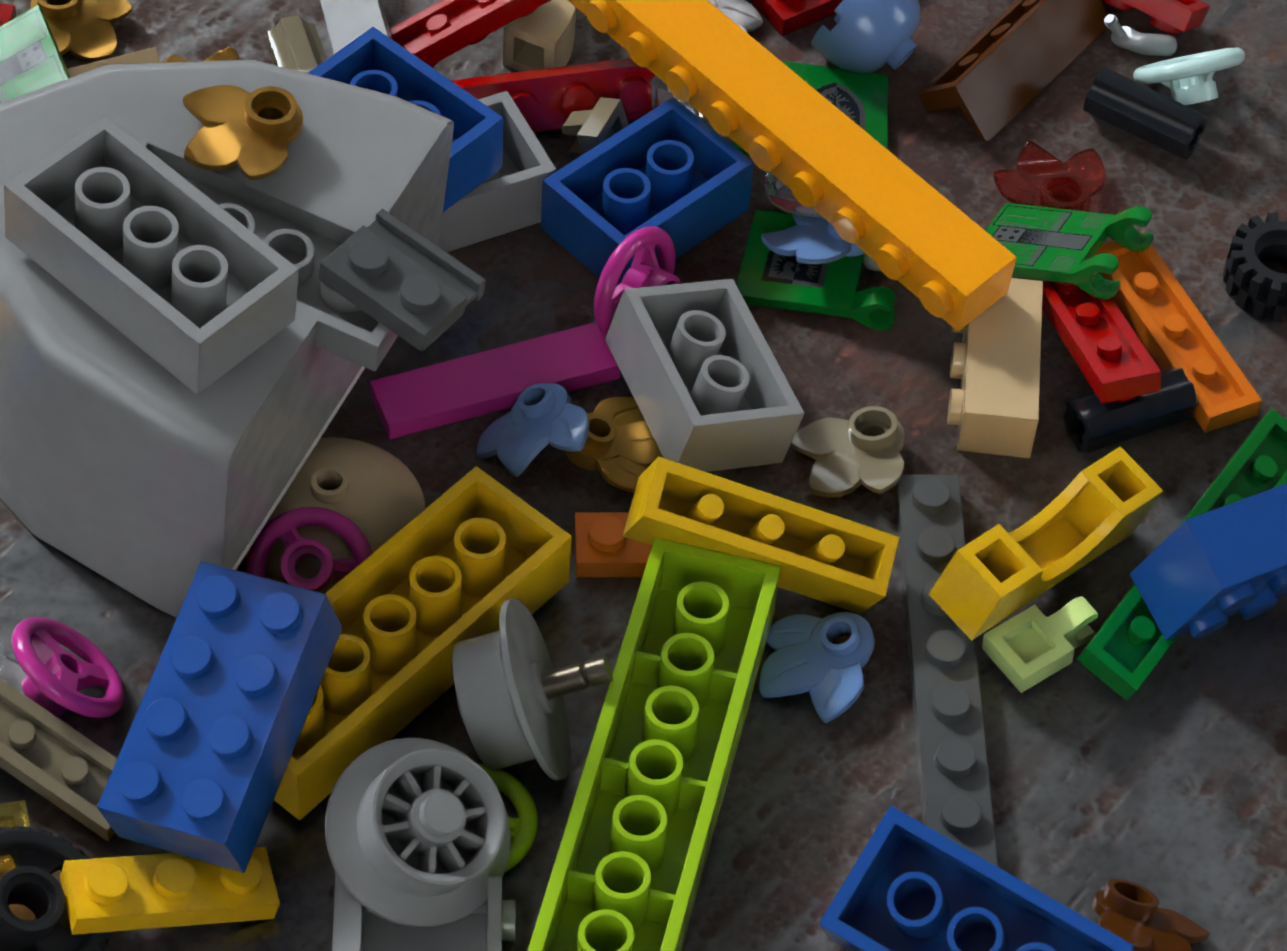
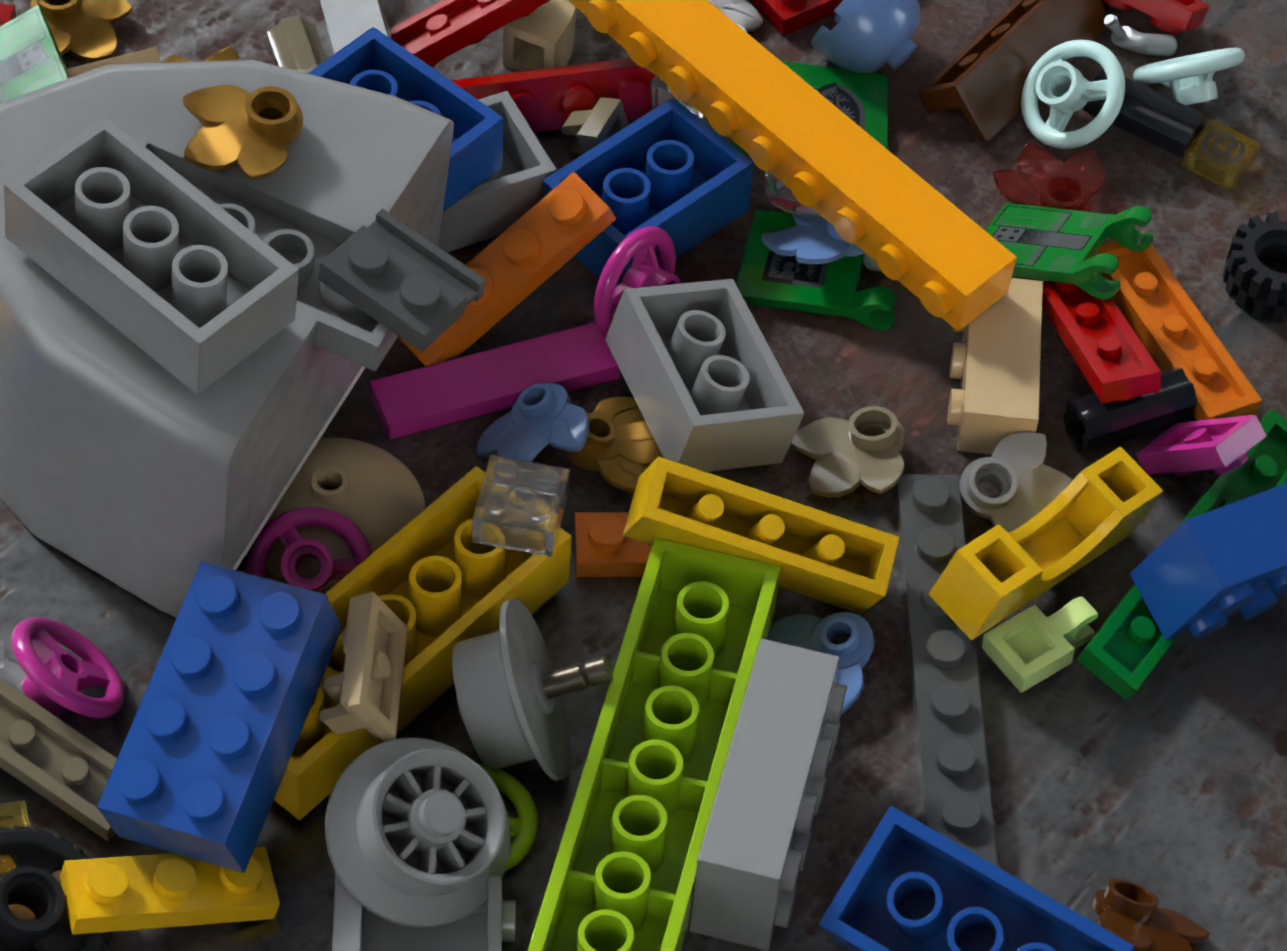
(372, 670): none -> tan plate
(521, 505): none -> clear piece
(523, 261): none -> orange plate
(768, 796): none -> light grey brick
(1019, 475): none -> light grey plate
(1051, 79): none -> light aqua piece
(1202, 446): none -> dark pink plate
(1221, 154): none -> clear yellow tile

